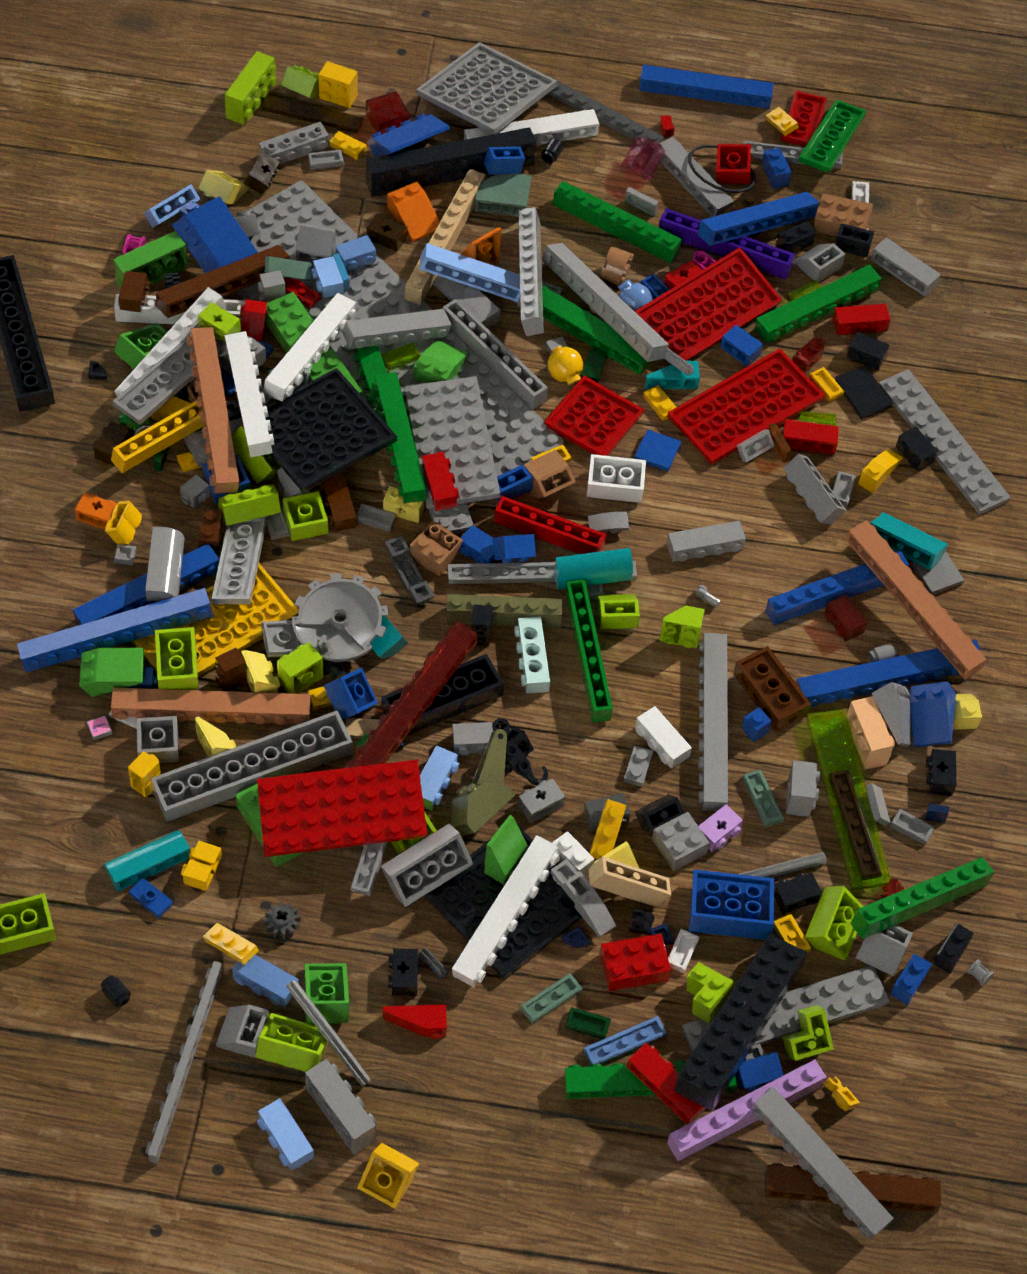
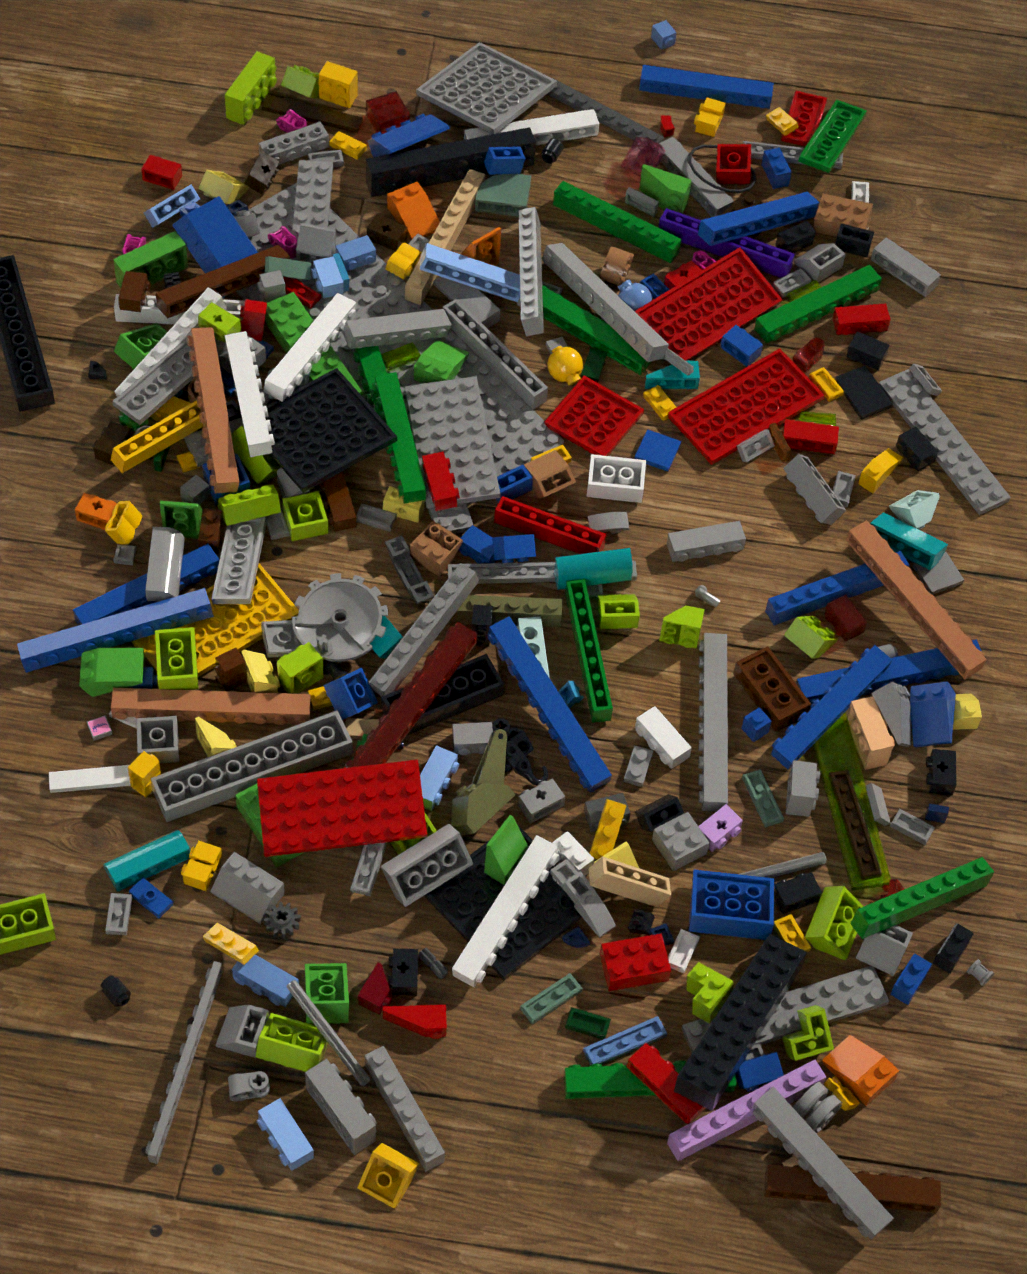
(89, 779): none -> white tile
(118, 914): none -> light grey plate
(161, 172): none -> red brick
(182, 517): none -> bright green slope
(237, 206): none -> dark blue tile
(246, 1086): none -> light grey piece
(247, 887): none -> light grey slope
(285, 240): none -> dark pink piece
(291, 121): none -> dark pink piece
(312, 194): none -> light grey plate
(375, 991): none -> dark red slope
(403, 261): none -> yellow brick
(404, 1109): none -> light grey brick
(419, 242): none -> light grey plate
(424, 630): none -> light grey brick
(549, 705): none -> blue brick
(570, 693): none -> dark azure tile
(663, 34): none -> medium blue brick
(666, 188): none -> bright green slope
(709, 117): none -> yellow brick
(791, 282): none -> light grey plate
(811, 636): none -> lime slope
(817, 1108): none -> light grey wheel
(830, 707): none -> blue brick
(860, 1069): none -> orange slope
(916, 508): none -> light aqua slope
(925, 379): none -> light grey plate

